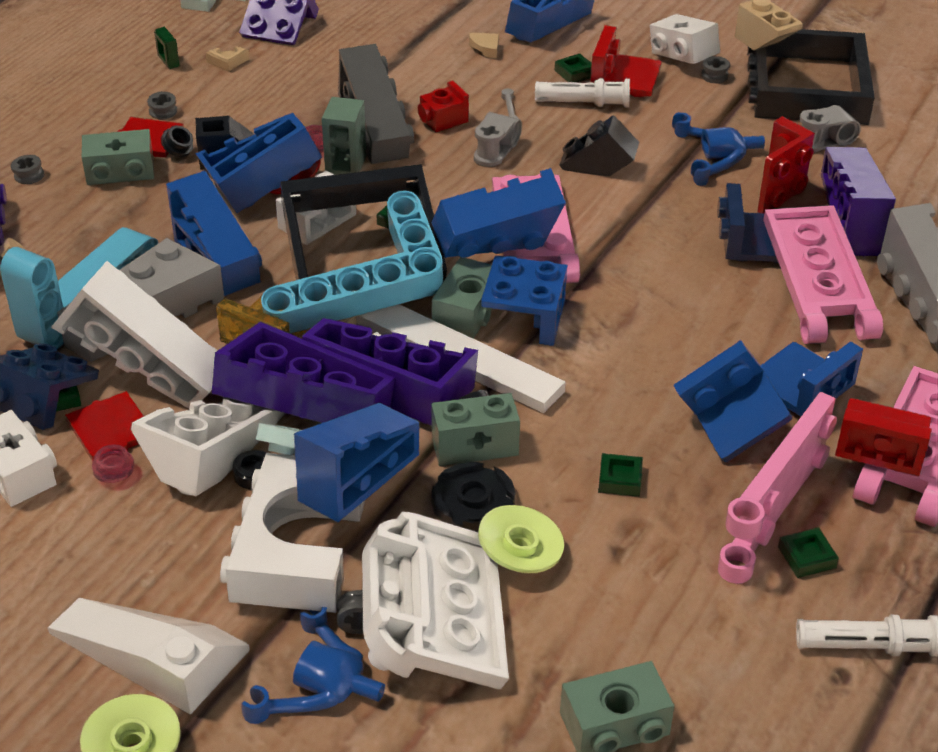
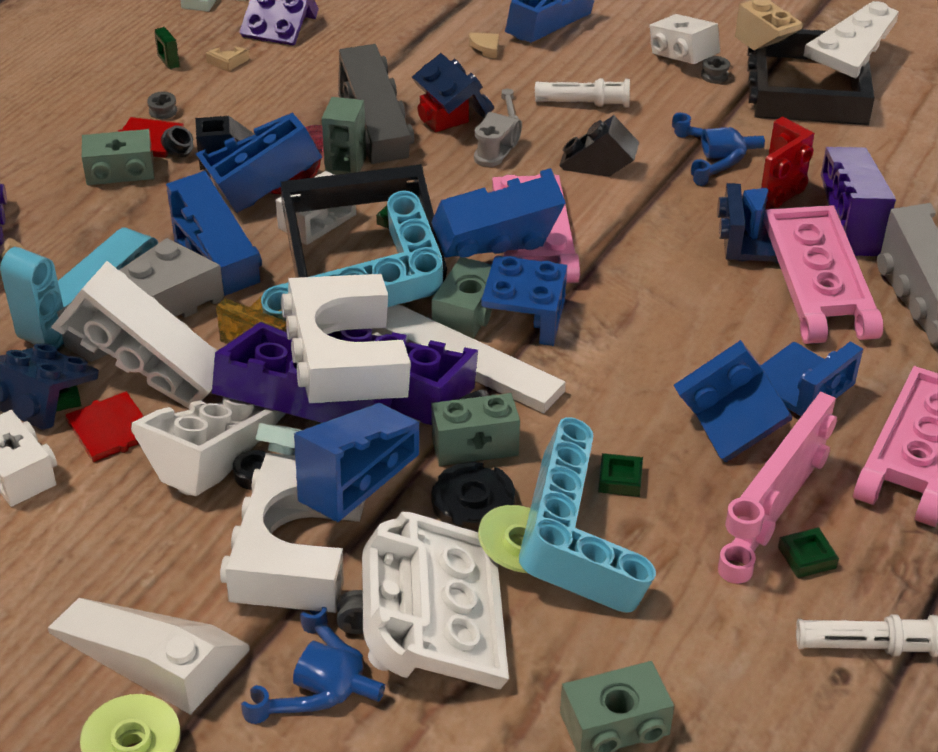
(27, 169): dark grey bush -> none
(112, 464): clear pink plate -> none
(339, 368): none -> white arch
(450, 86): none -> dark blue bracket
(569, 556): none -> medium azure beam
(574, 68): dark green tile -> none
(615, 67): red bracket -> none
(754, 209): none -> blue slope
(831, 127): light grey piece -> none
(853, 40): none -> white wing
(884, 436): red bracket -> none

